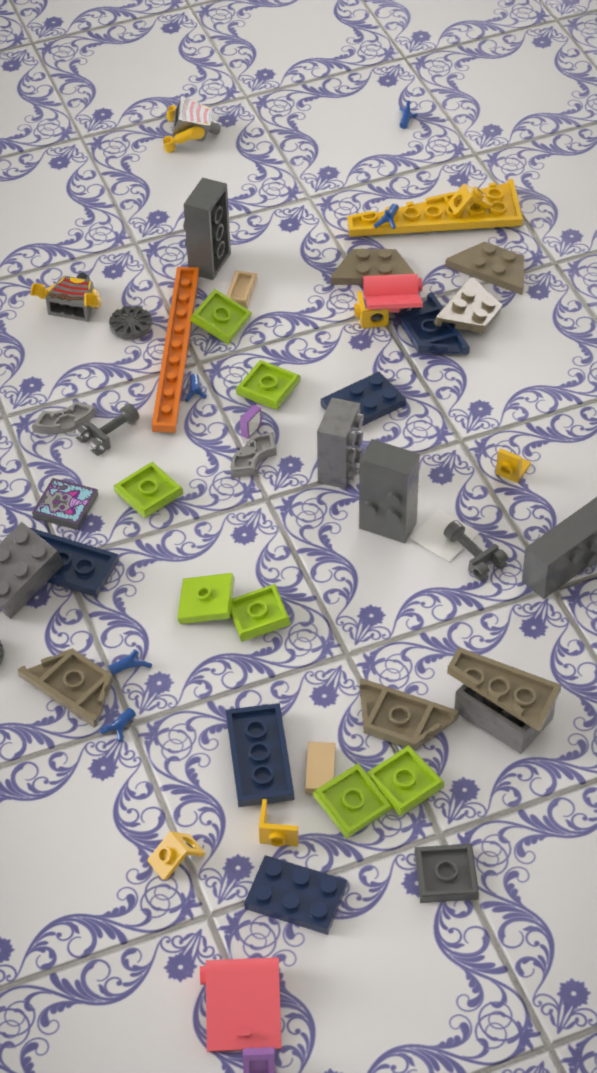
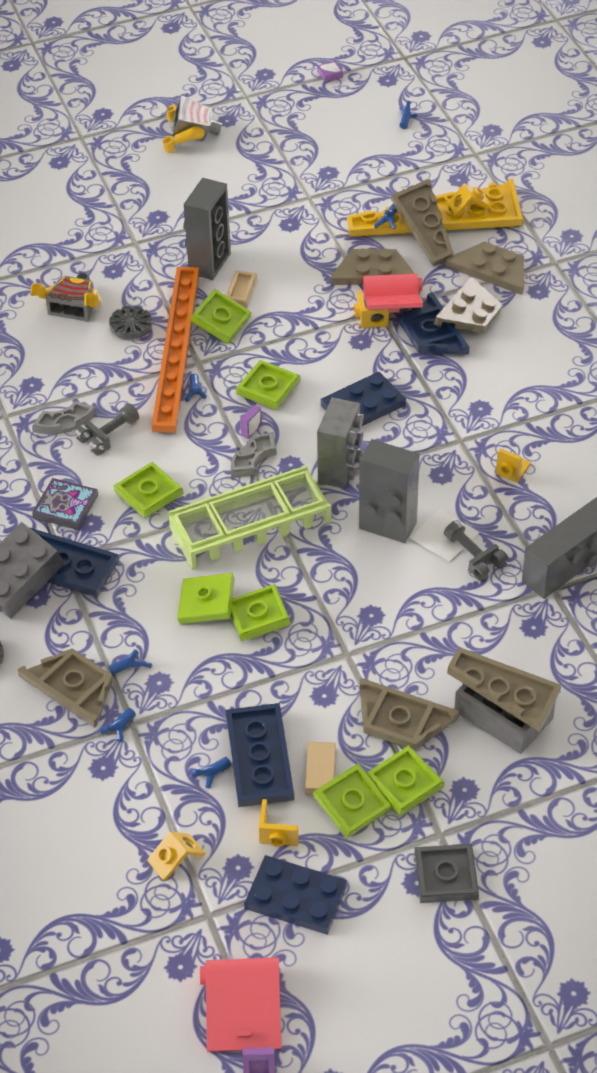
(212, 770): none -> blue bar
(247, 513): none -> yellowish green window
(330, 71): none -> medium lavender tile
(420, 212): none -> dark tan wing

